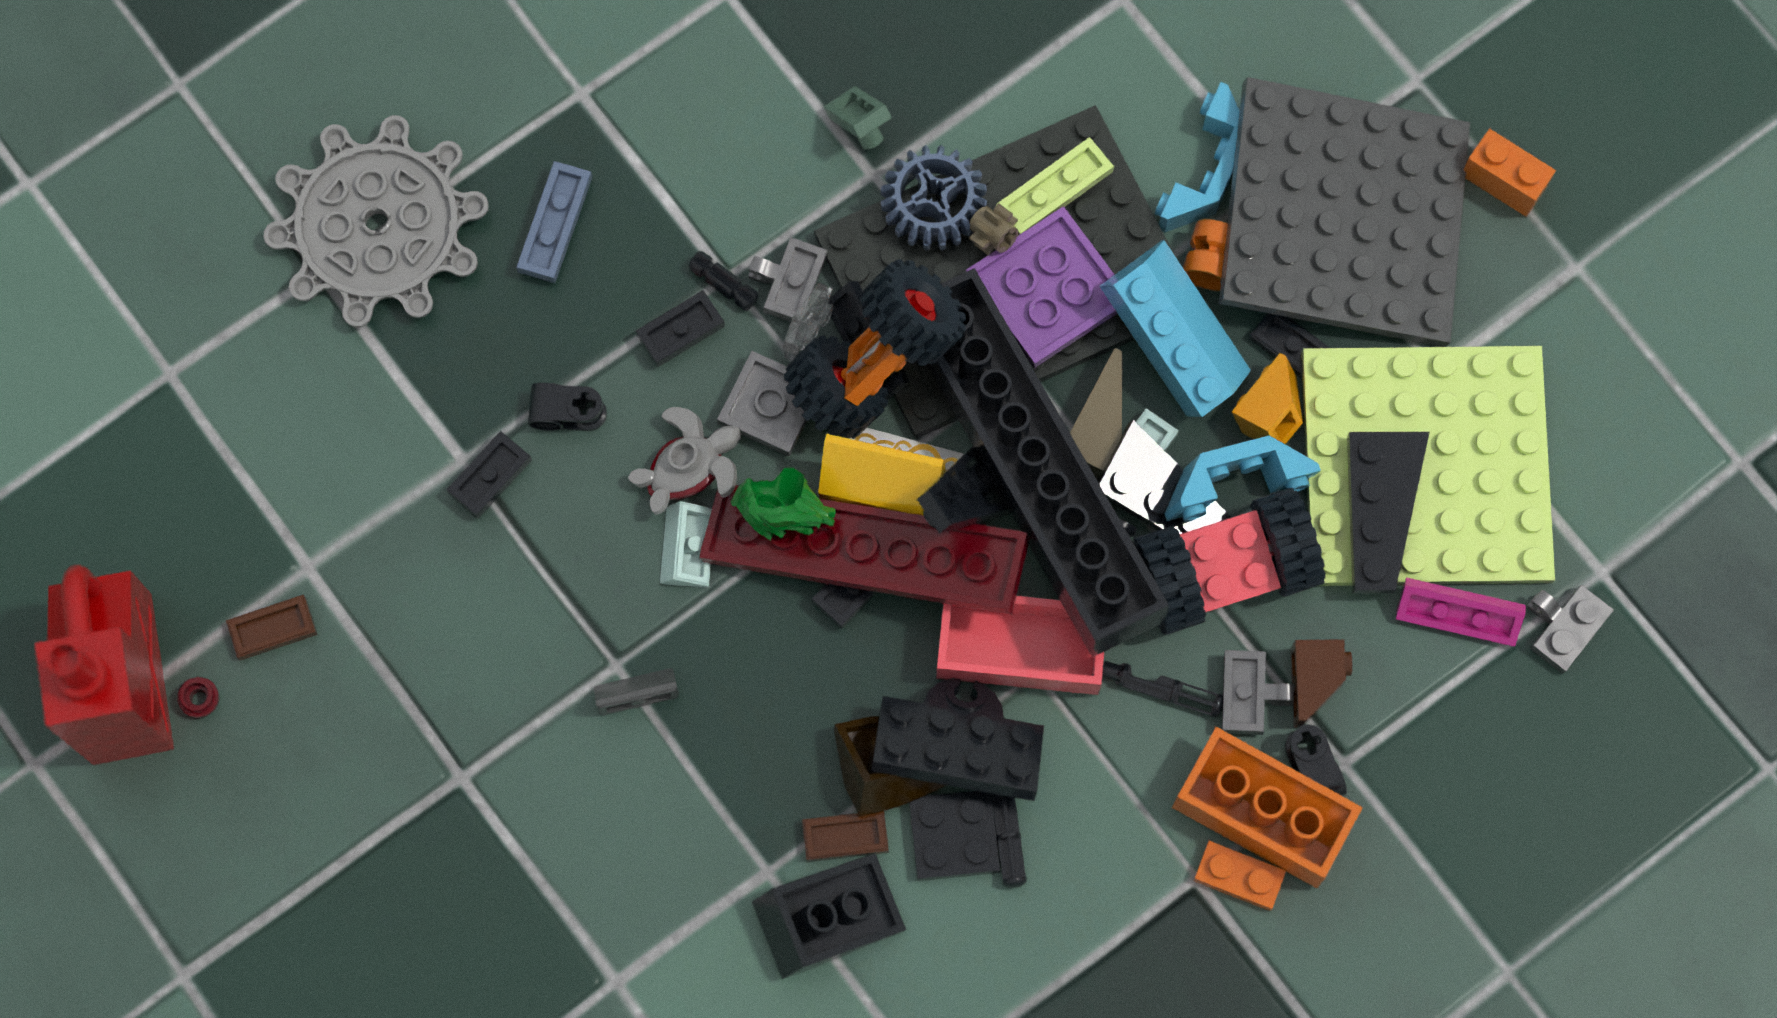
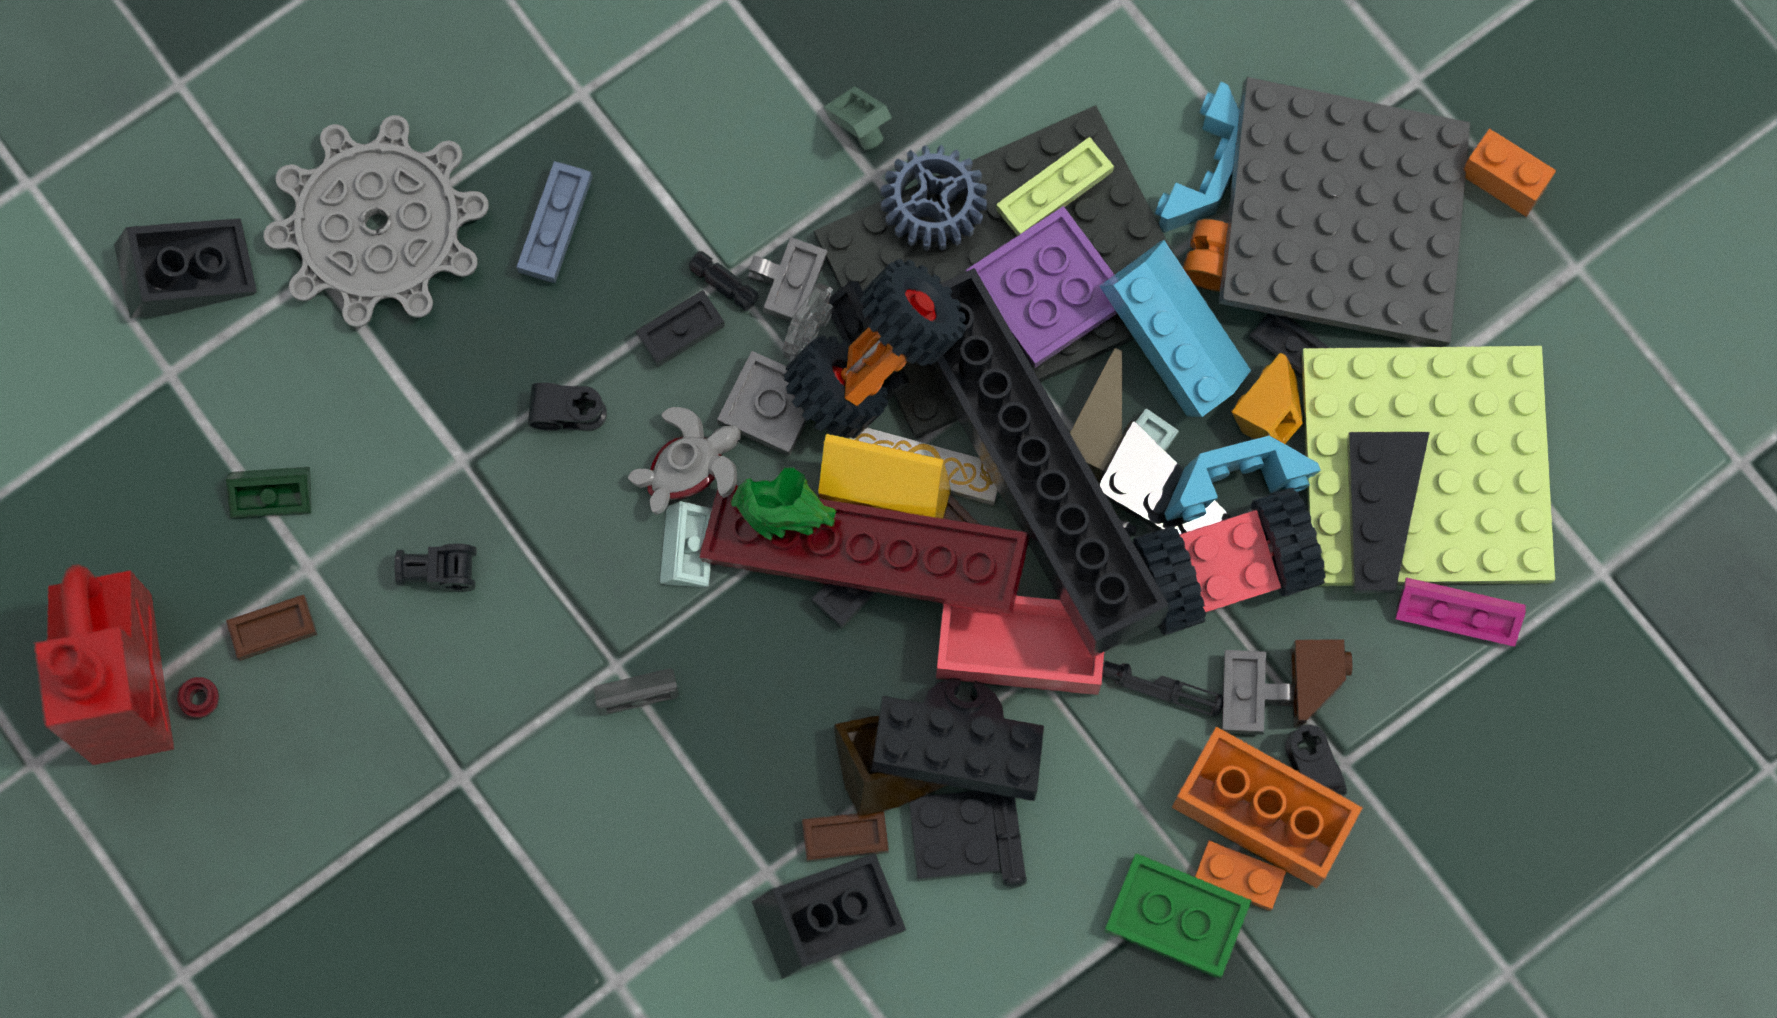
(183, 266): none -> black slope
(269, 492): none -> dark green slope
(438, 567): none -> black connector
(489, 474): black plate -> none
(962, 496): black wing -> none
(993, 229): dark tan gear -> none
(1178, 916): none -> green plate
(1568, 627): flat silver plate -> none

